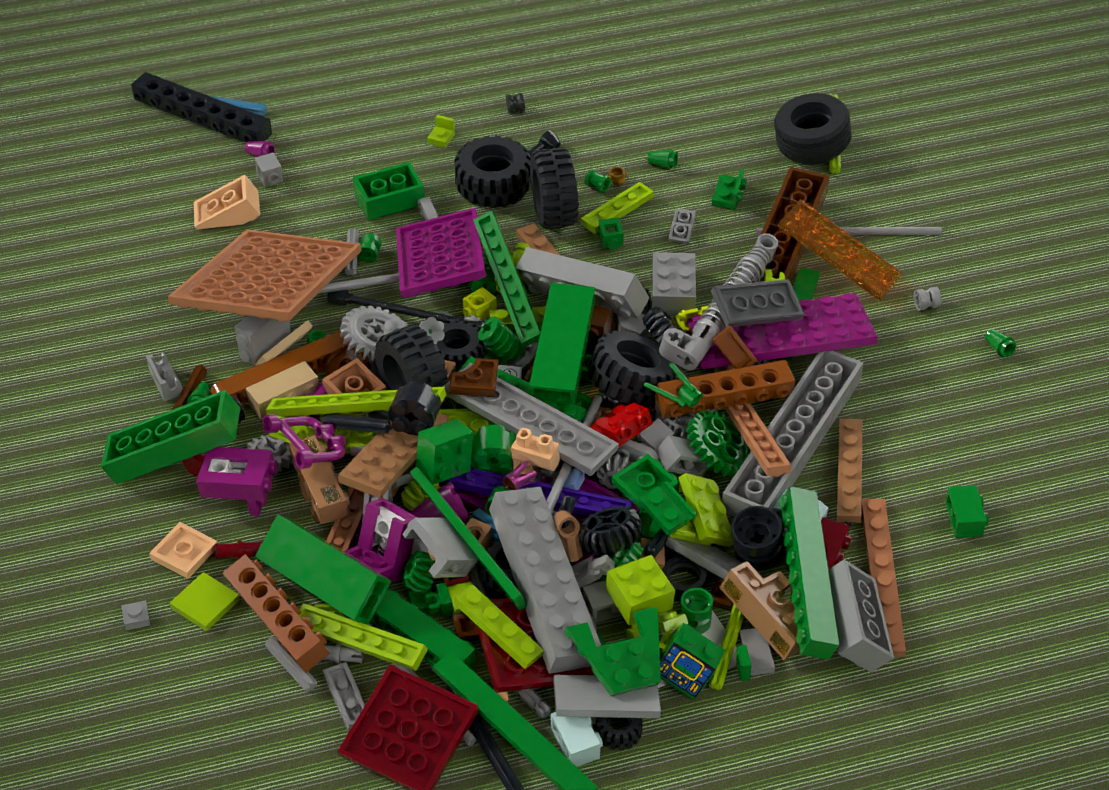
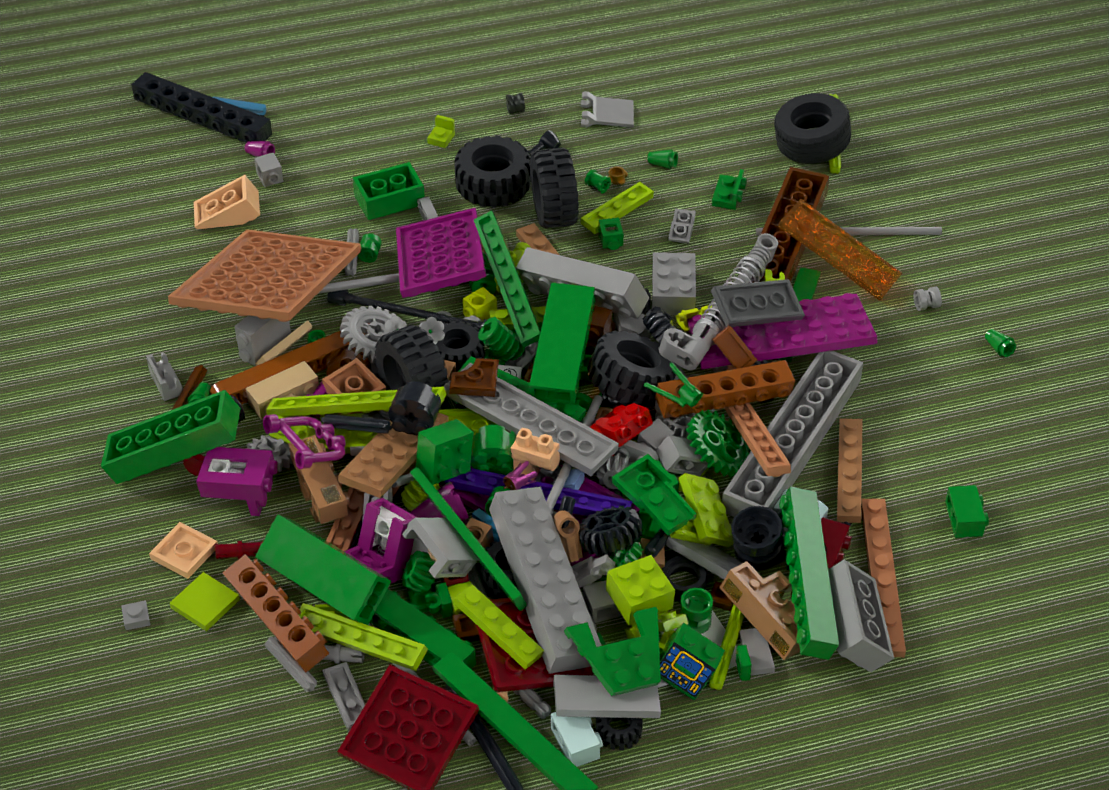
(607, 111): none -> light grey flag

